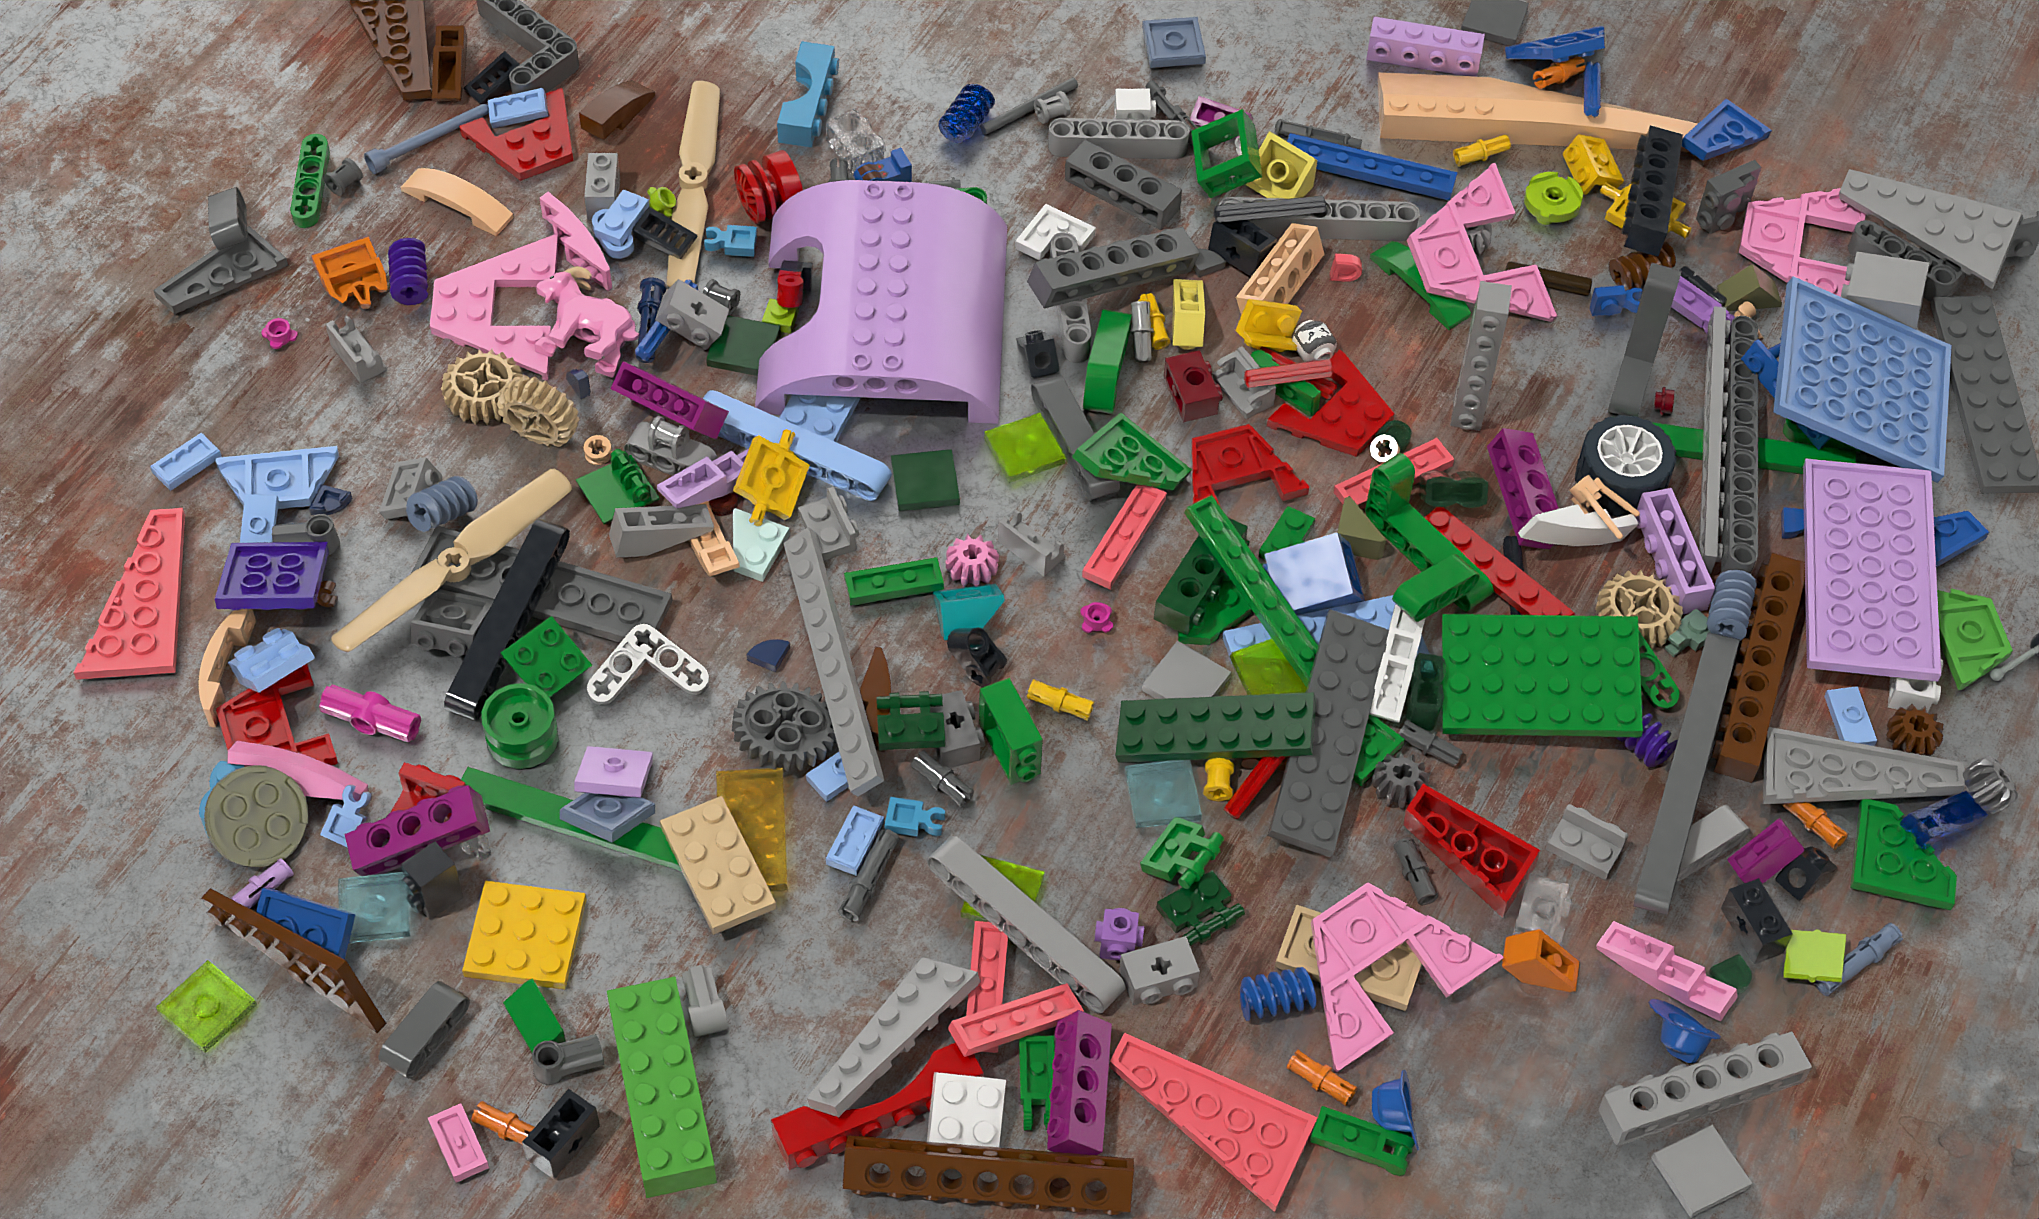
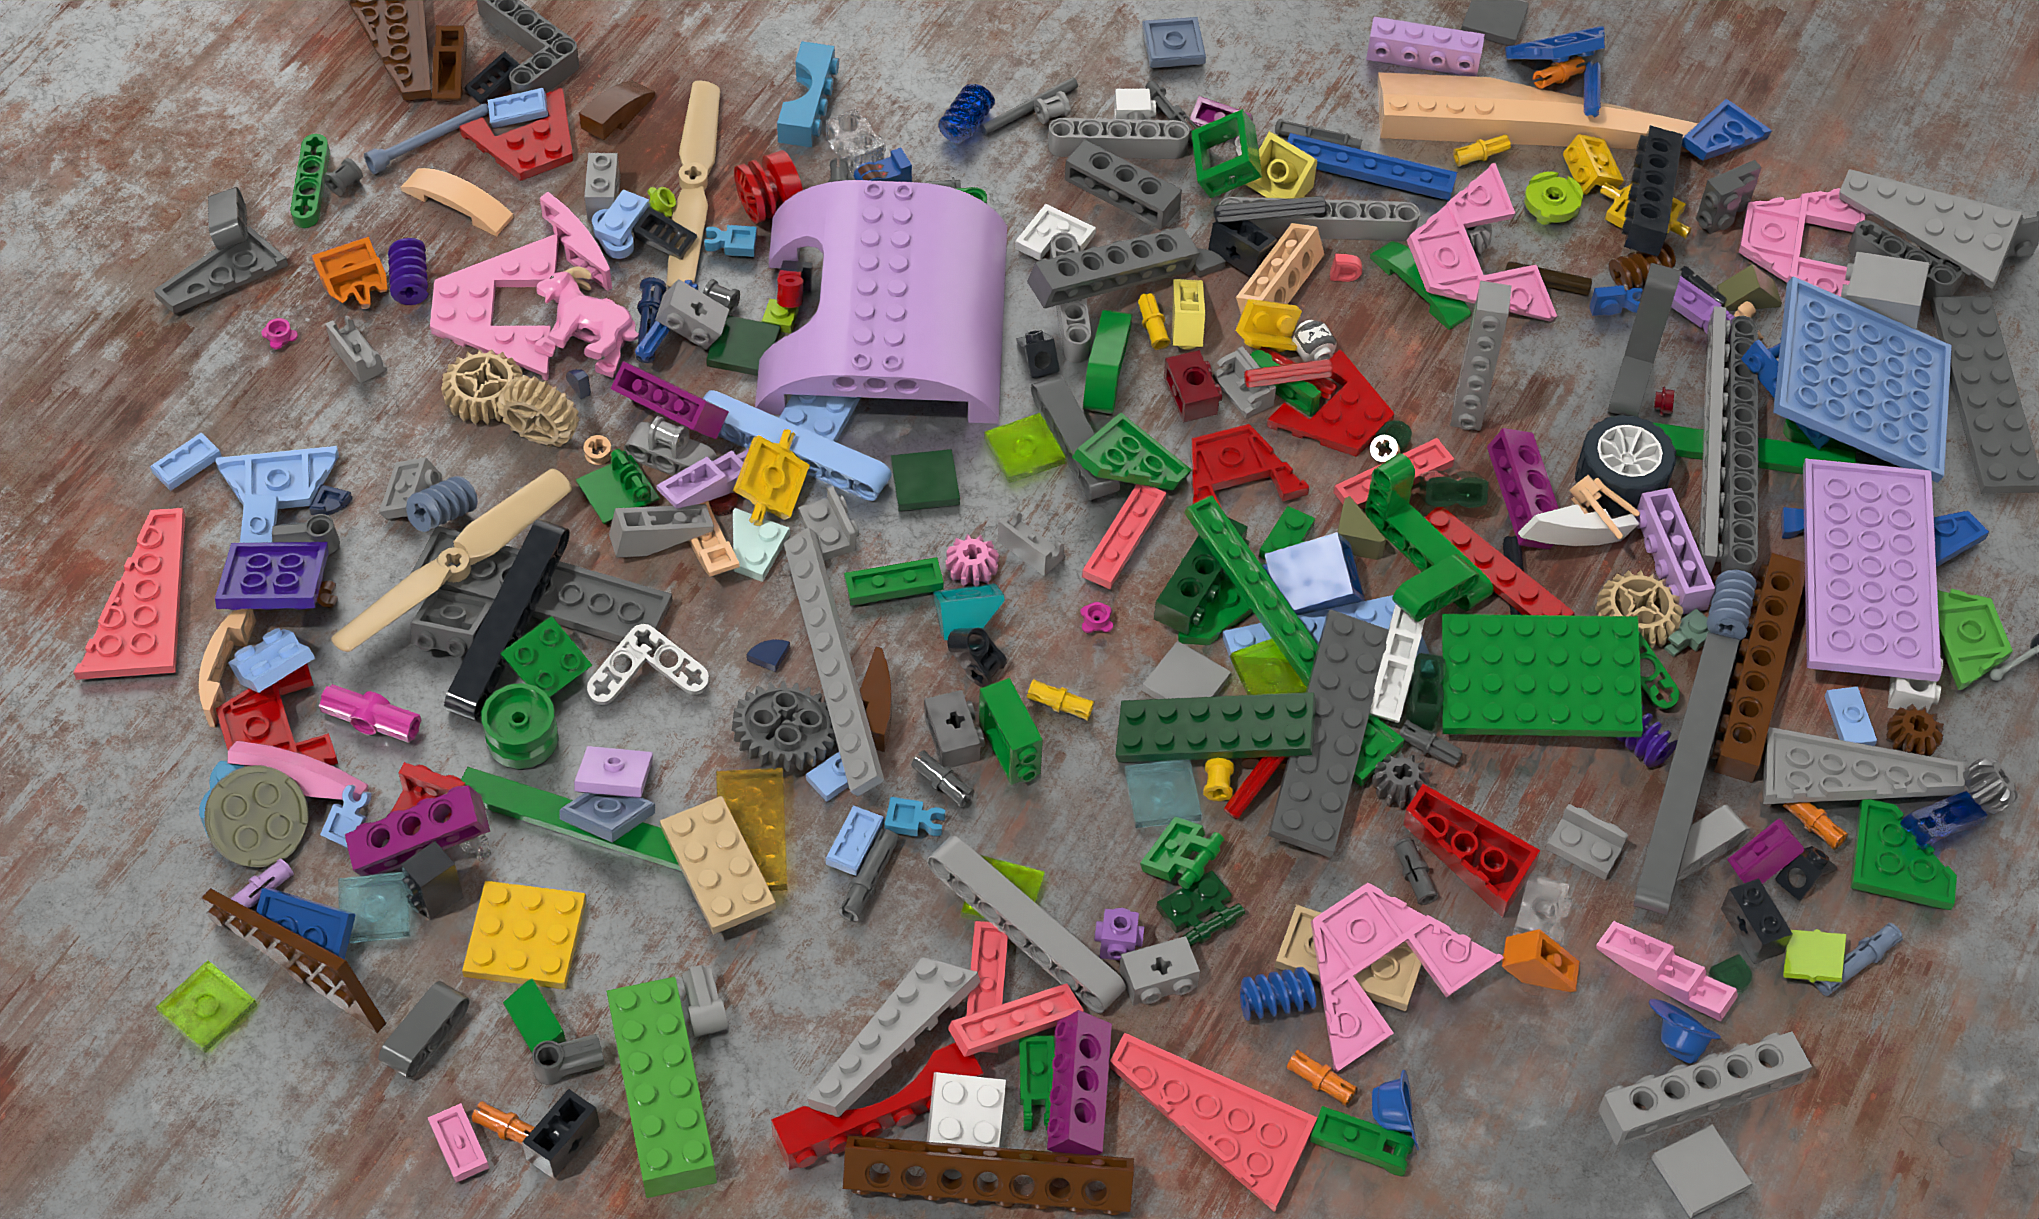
(910, 730): dark green plate -> none
(1141, 330): light grey axle -> none

